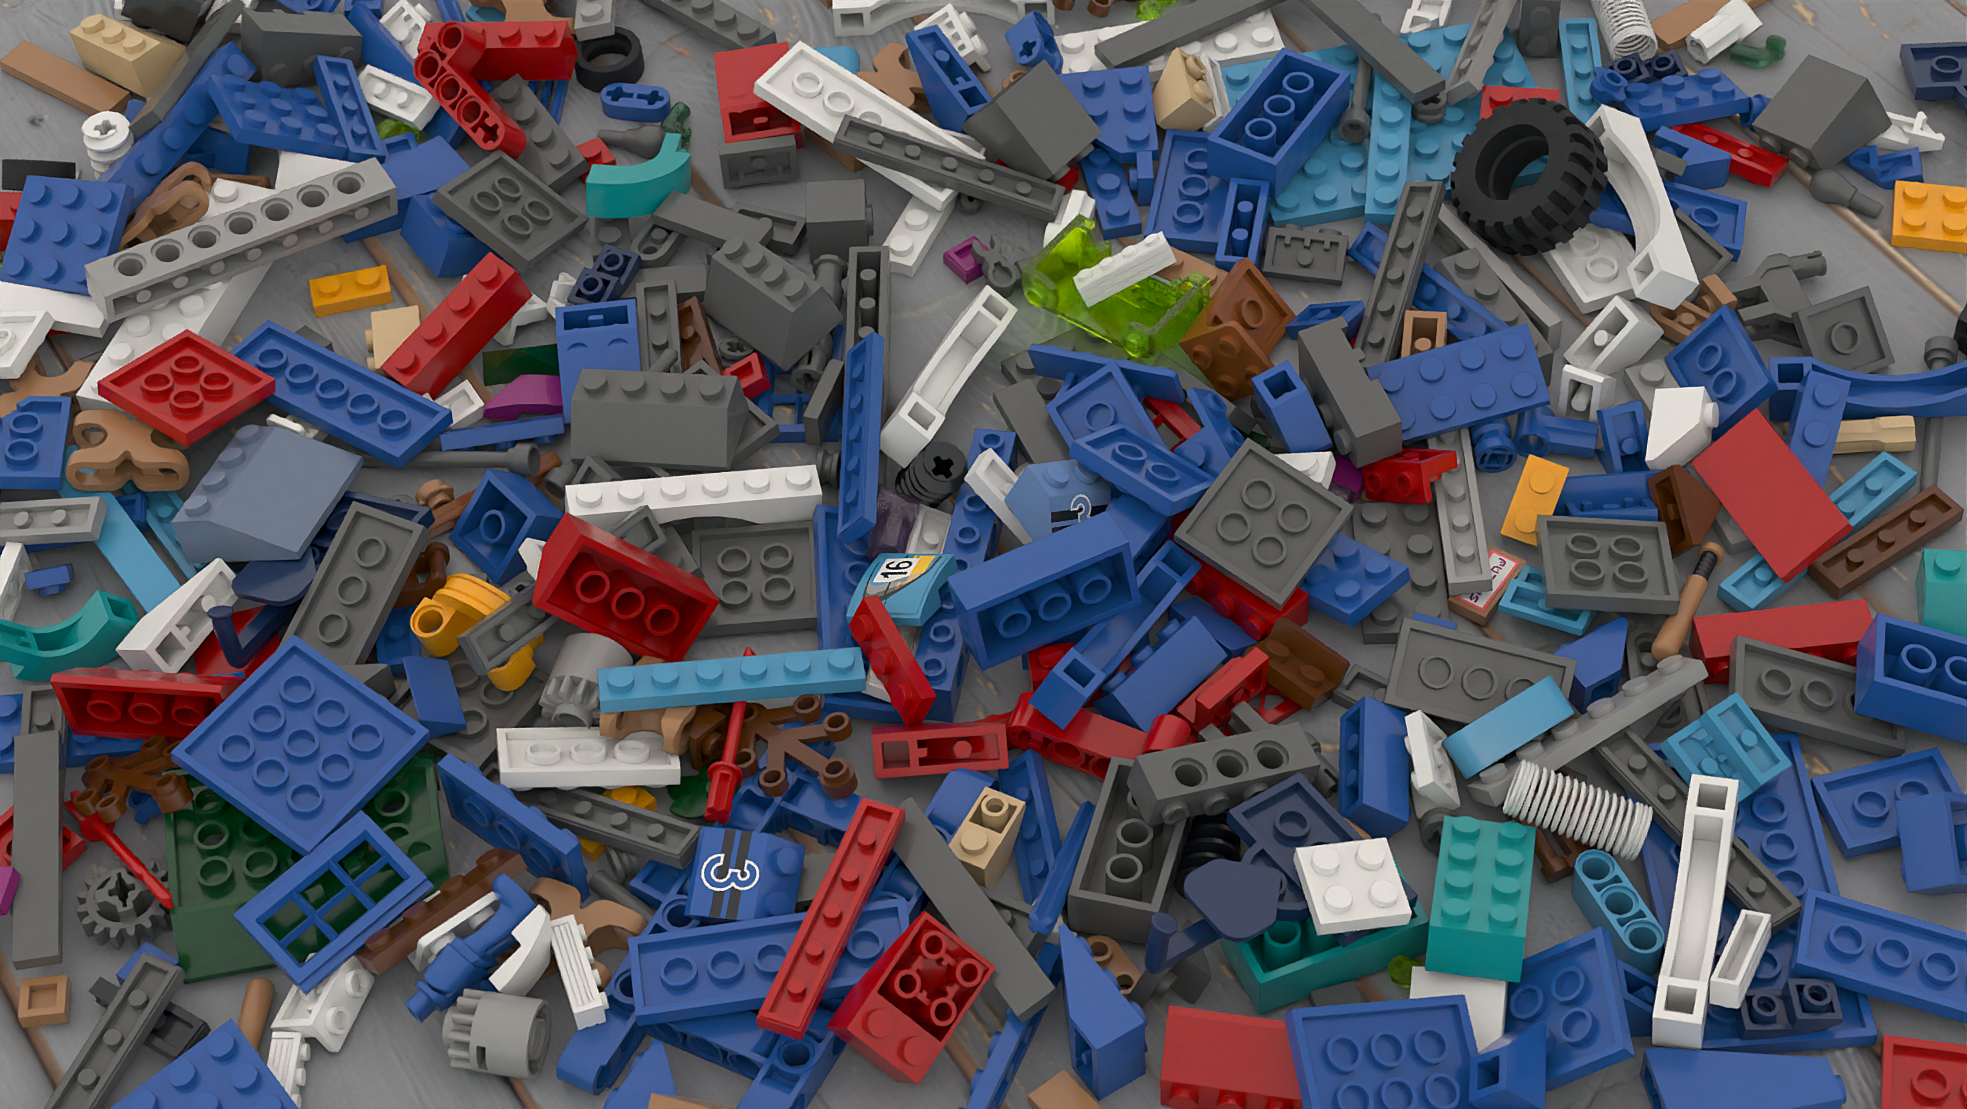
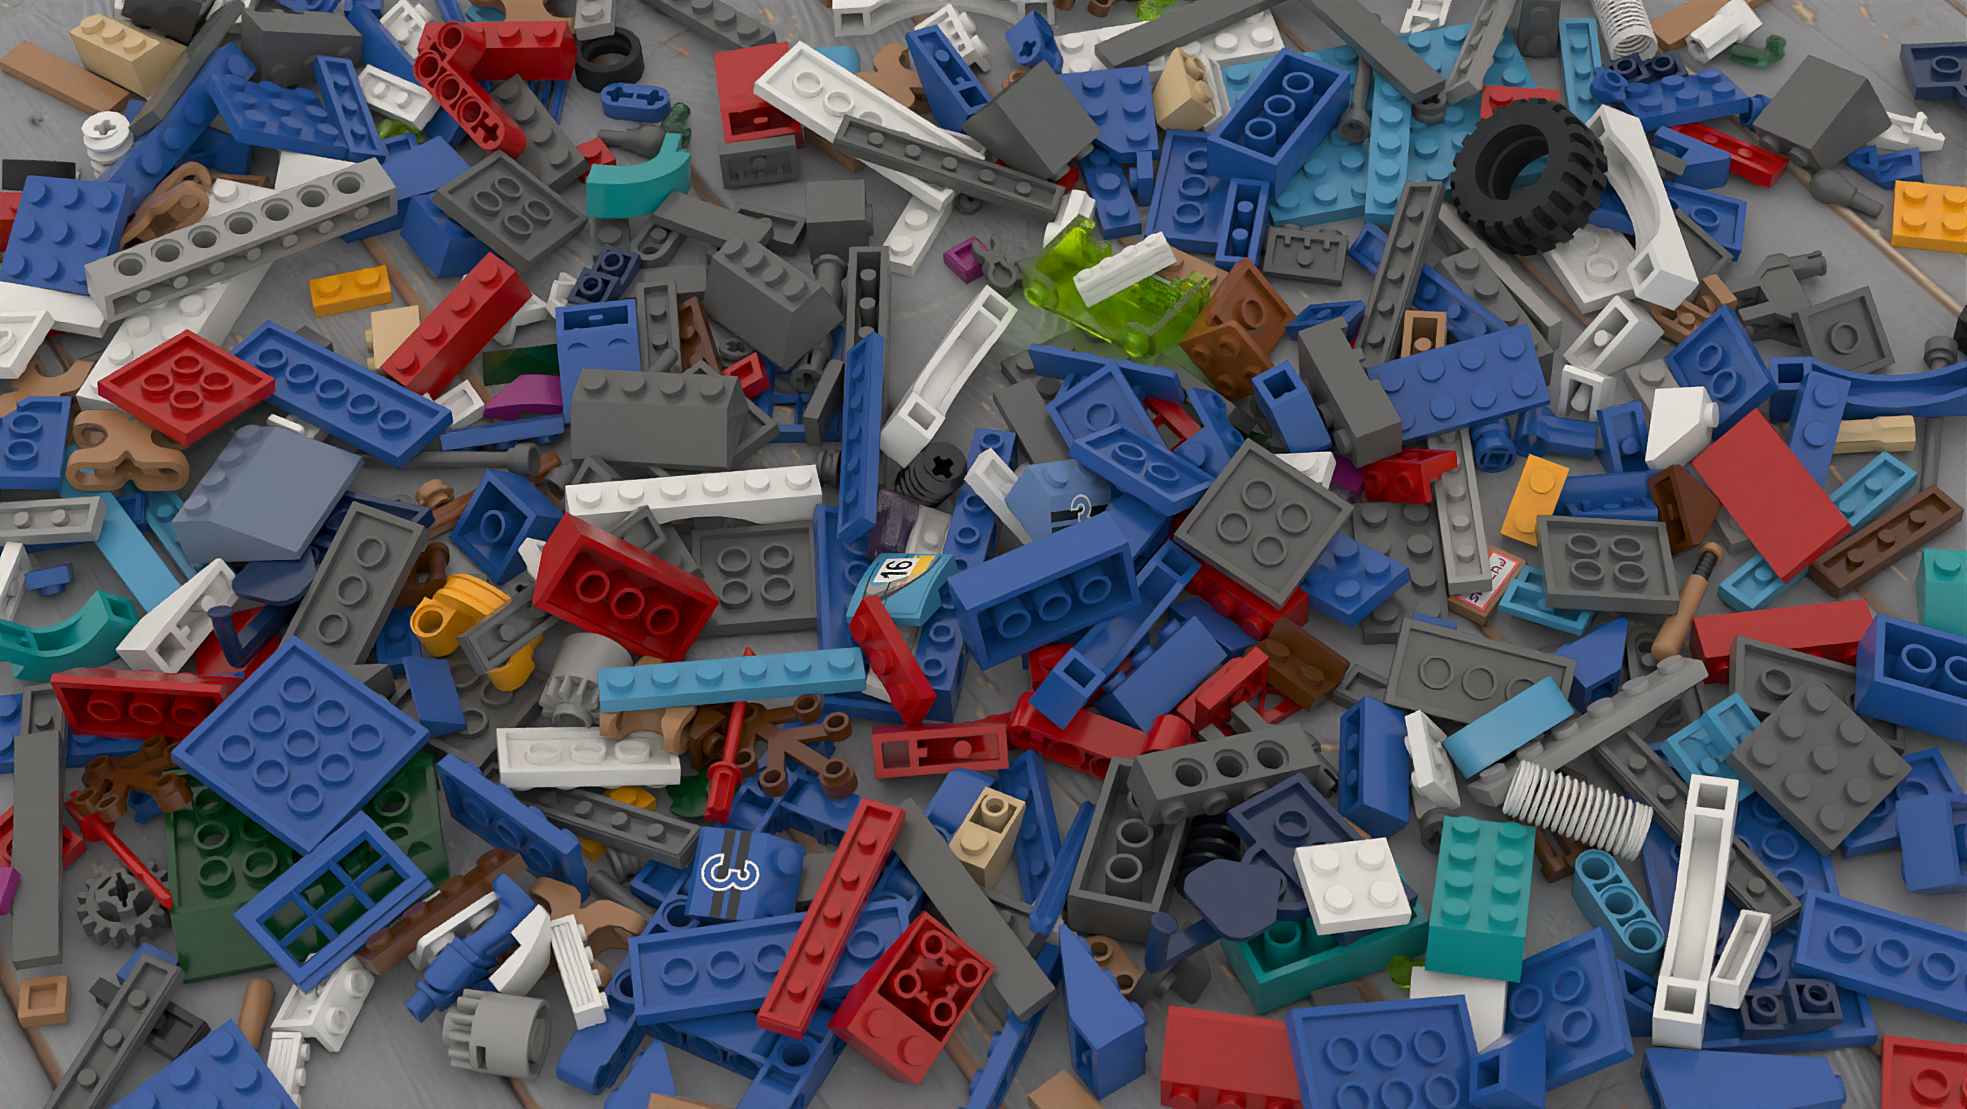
(1818, 765): none -> dark grey plate

